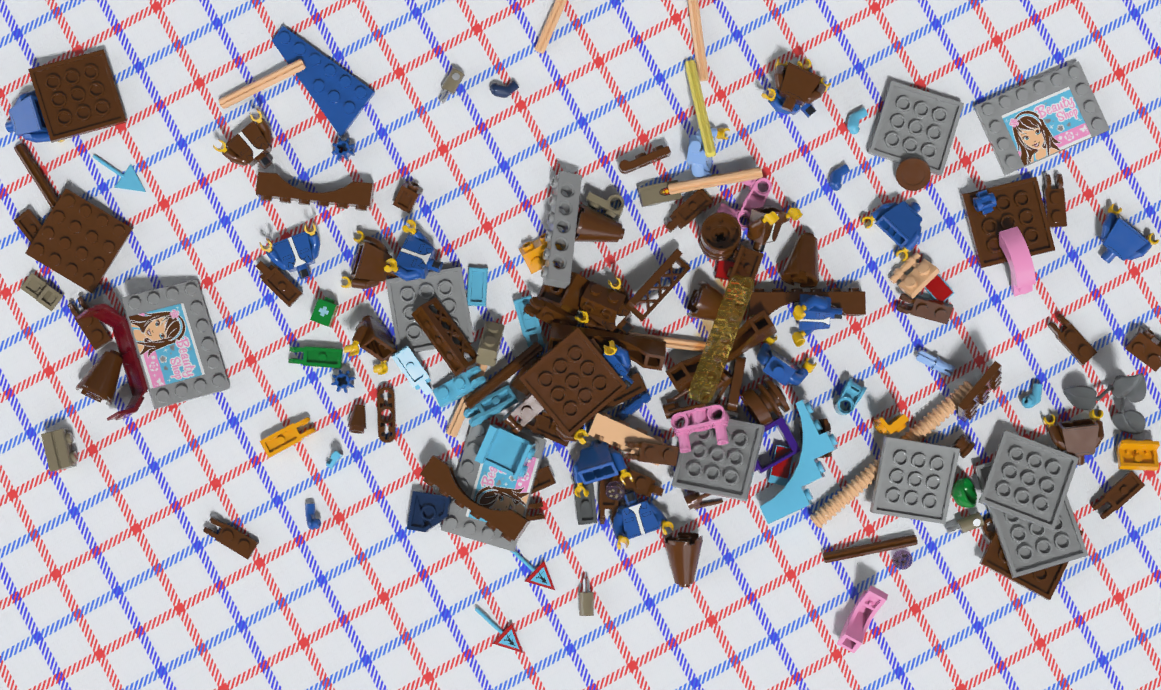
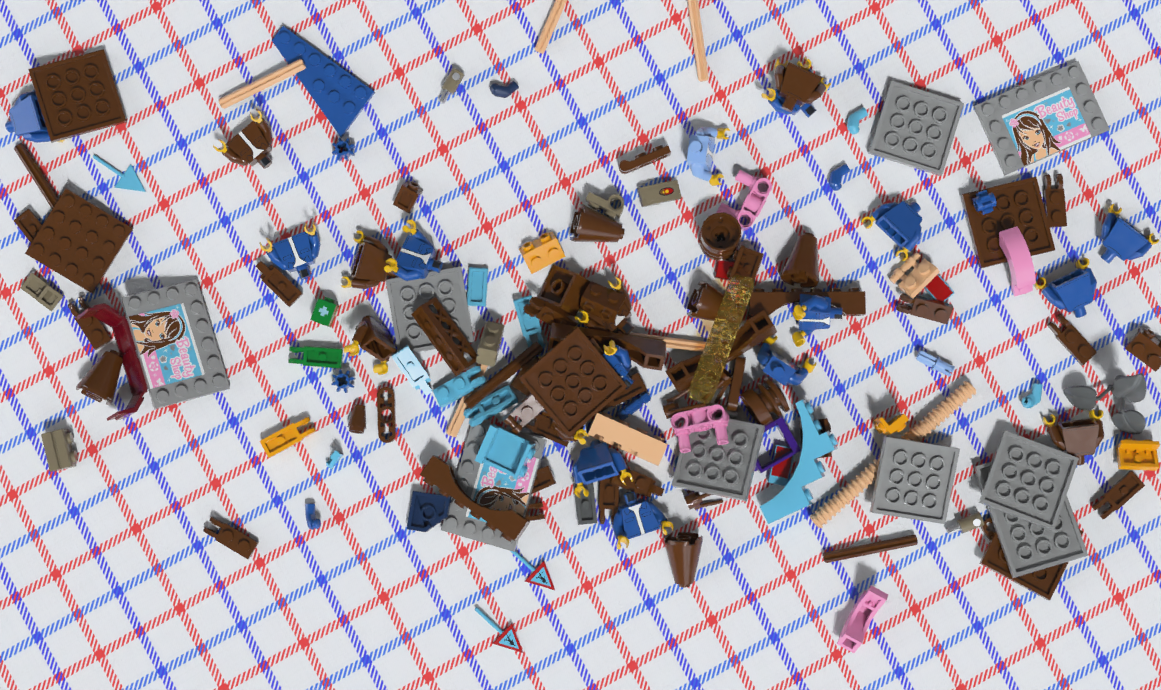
(355, 194): reddish brown arch -> none
(571, 185): light grey brick -> none
(586, 600): dark tan piece -> none
(615, 490): clear purple tile -> none
(653, 453): reddish brown hinge -> none
(655, 278): reddish brown fence -> none
(689, 210): reddish brown hinge -> none
(700, 108): light yellow axle -> none
(715, 180): light nougat axle -> none
(766, 224): reddish brown torso -> none
(851, 394): medium azure piece -> none
(902, 559): clear purple tile -> none
(913, 173): reddish brown piece -> none
(964, 445): reddish brown wheel -> none
(964, 493): green piece -> none
(980, 392): reddish brown plate -> none
(1072, 290): none -> blue torso

